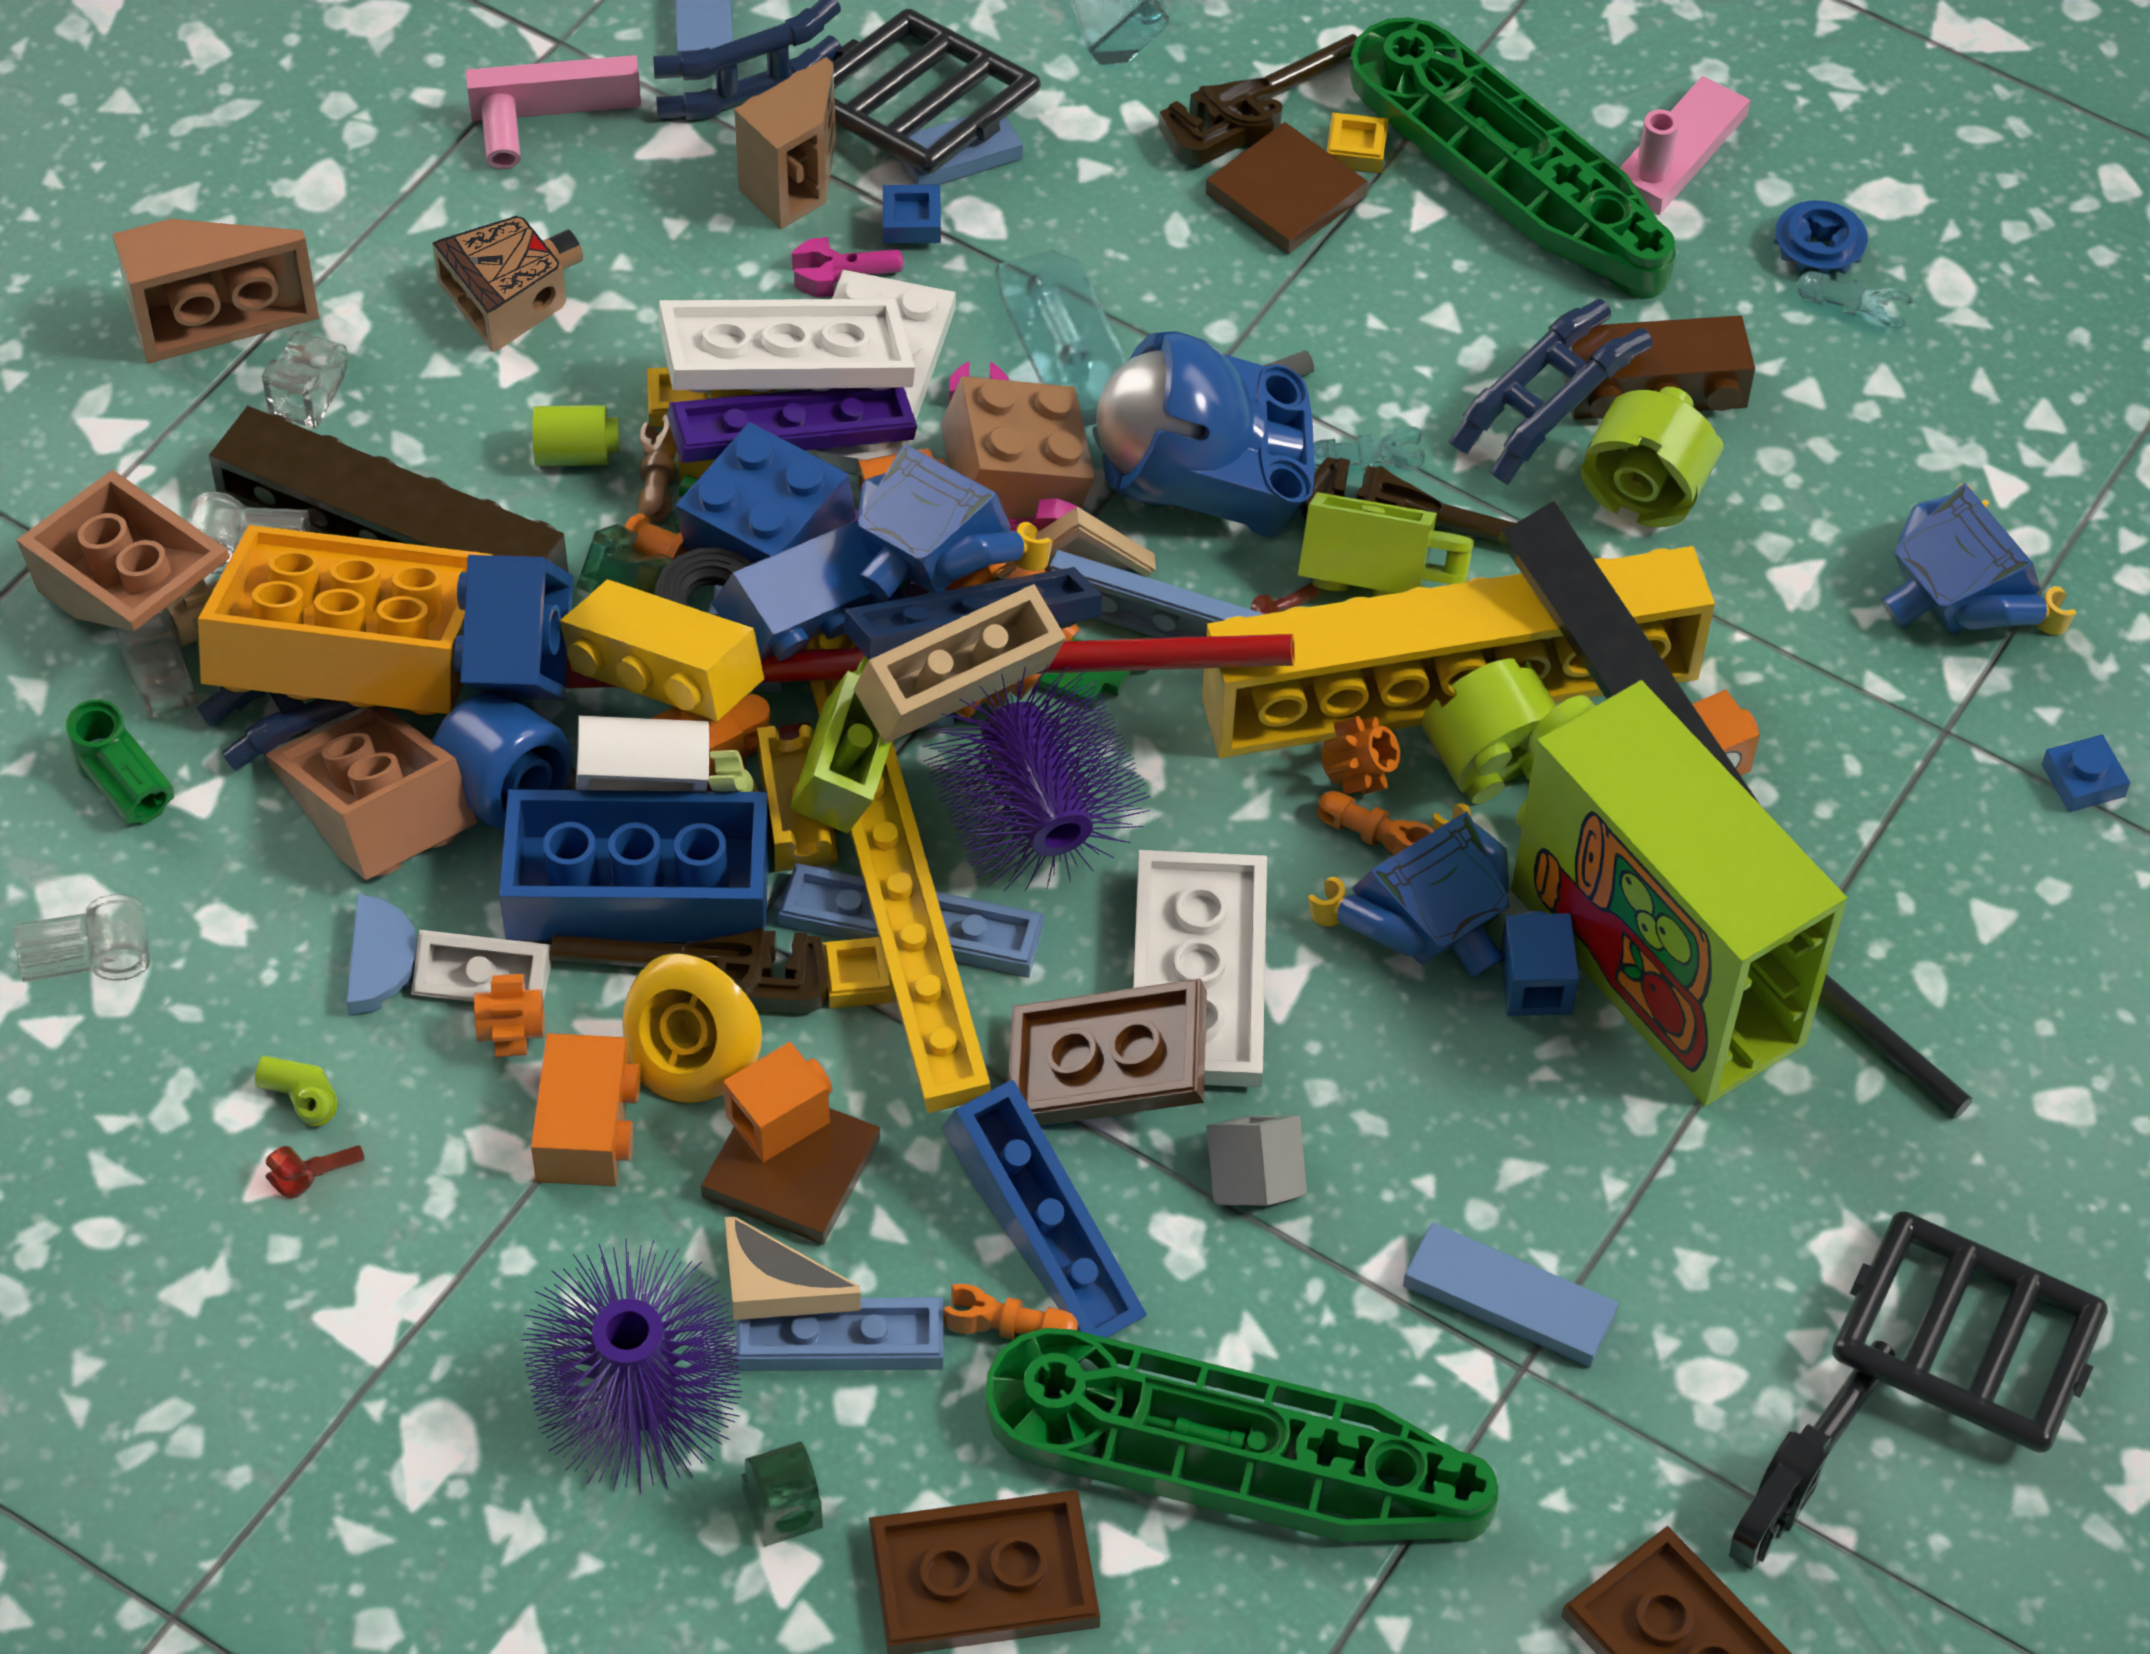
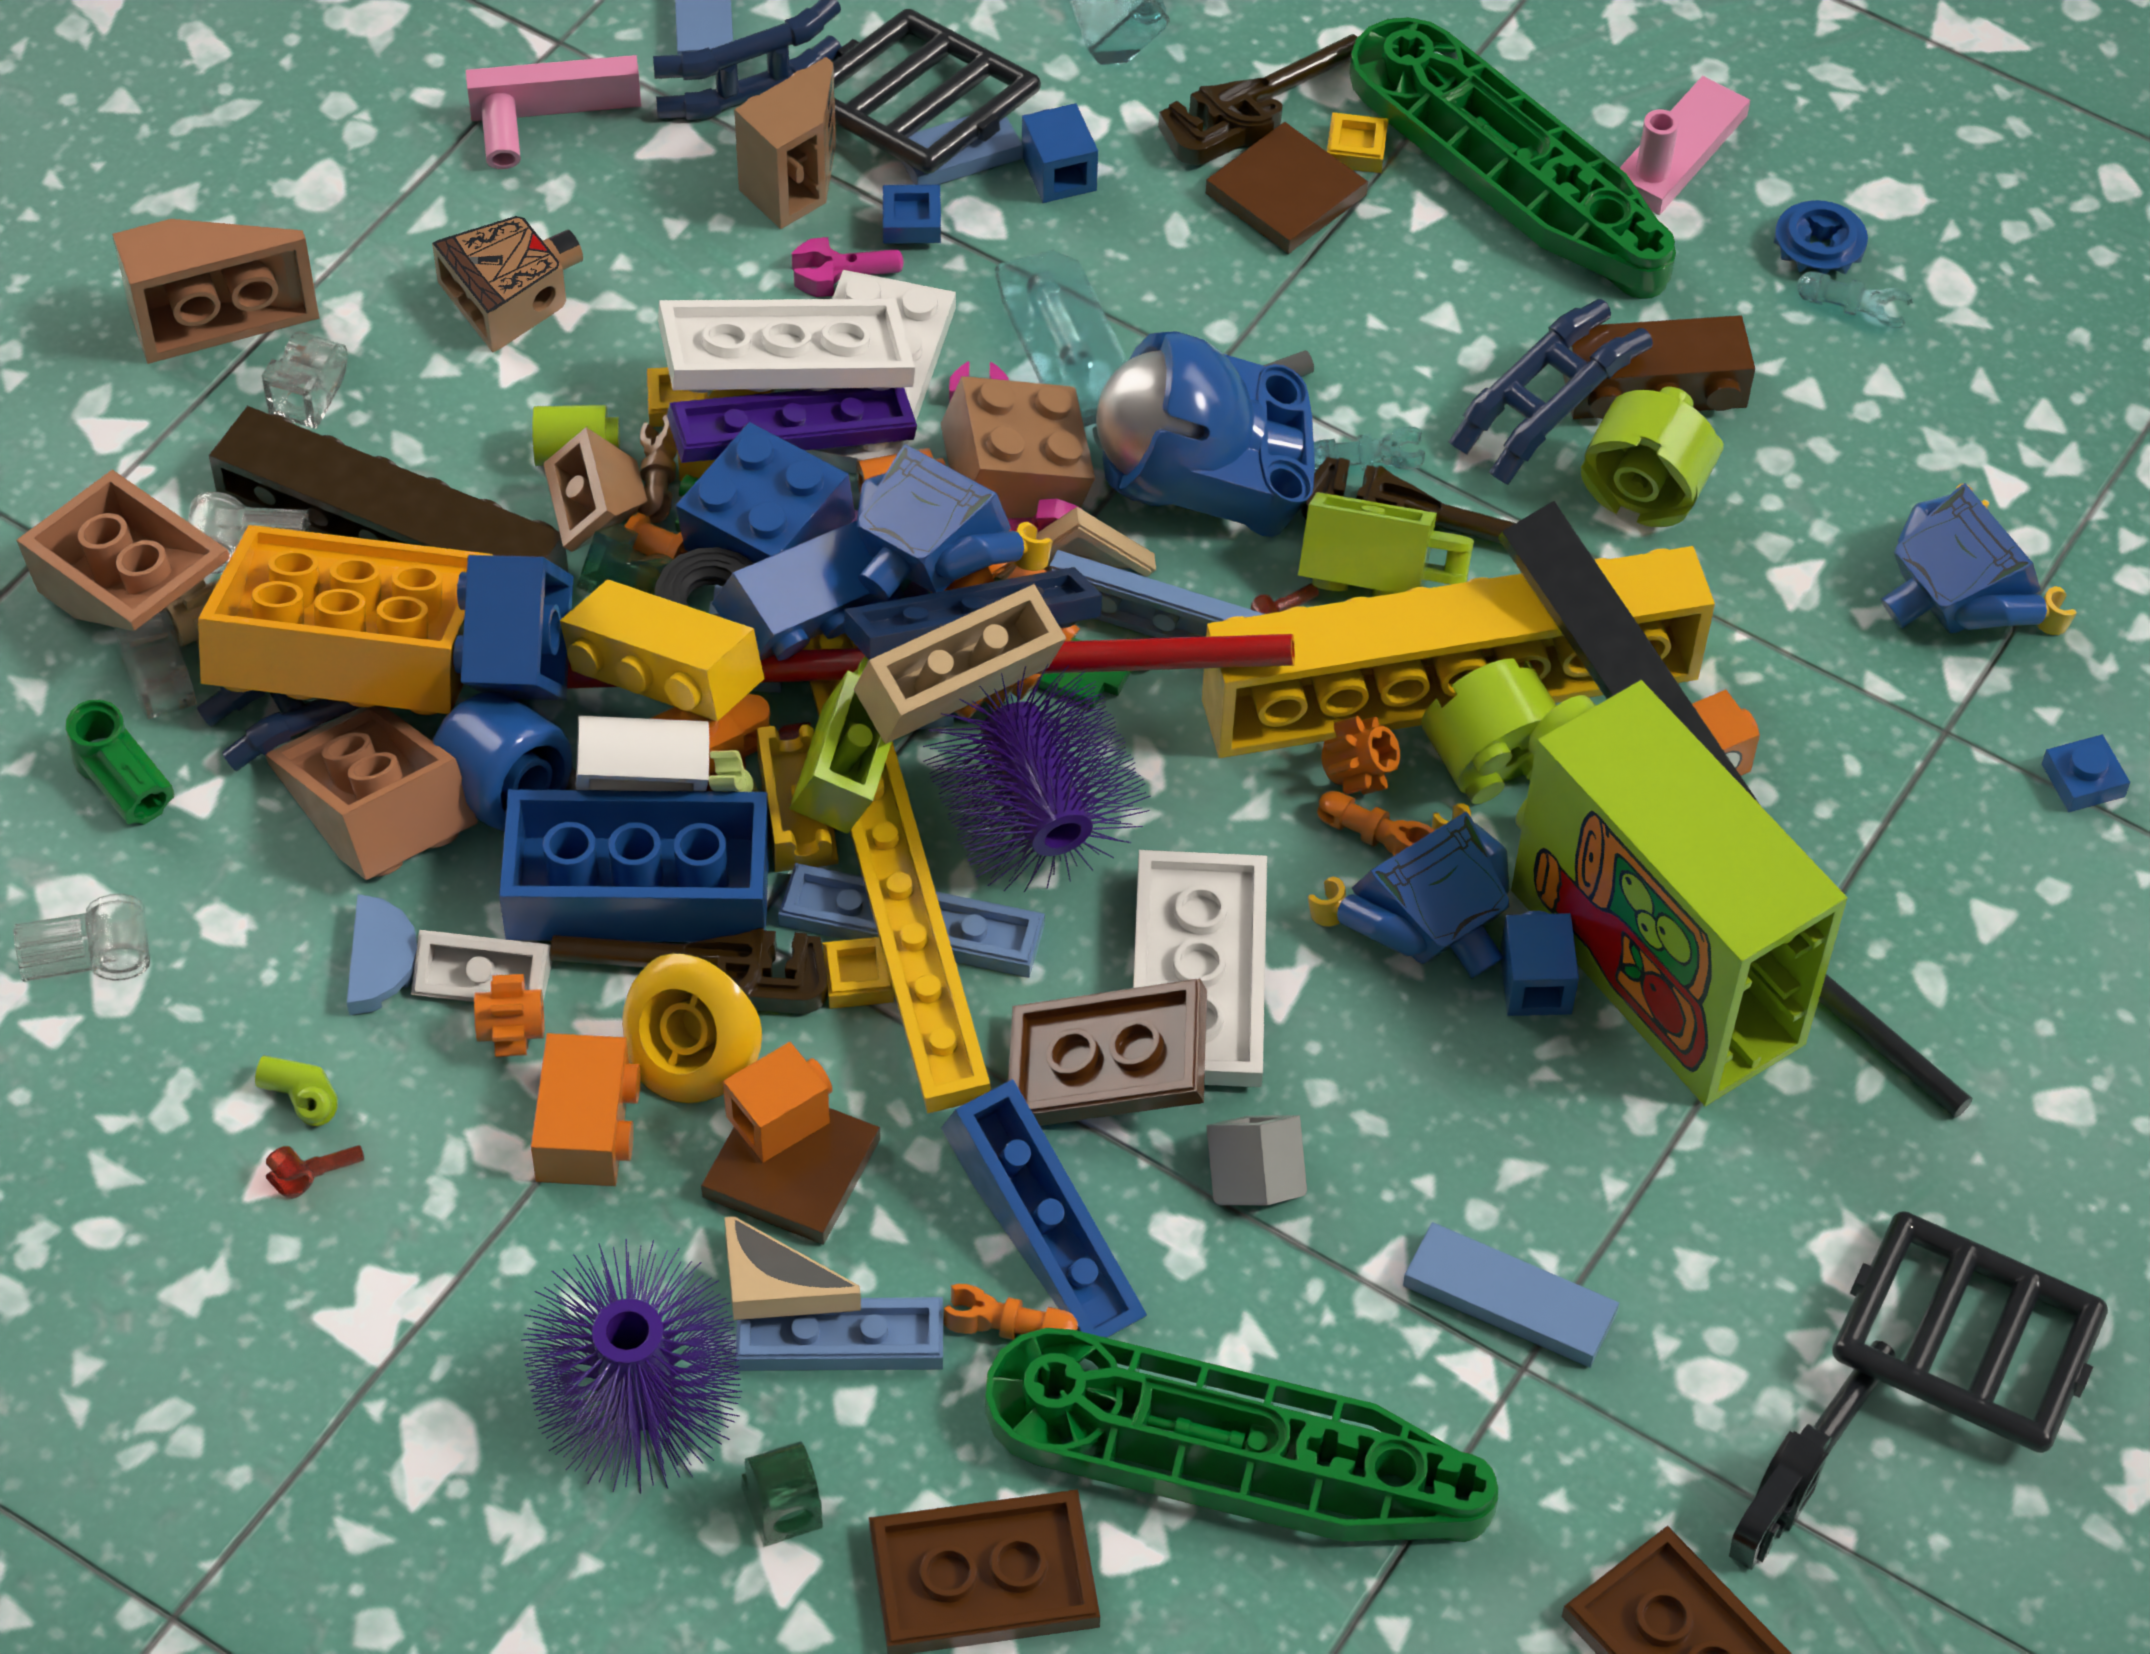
(592, 487): none -> medium nougat slope
(1059, 153): none -> blue brick

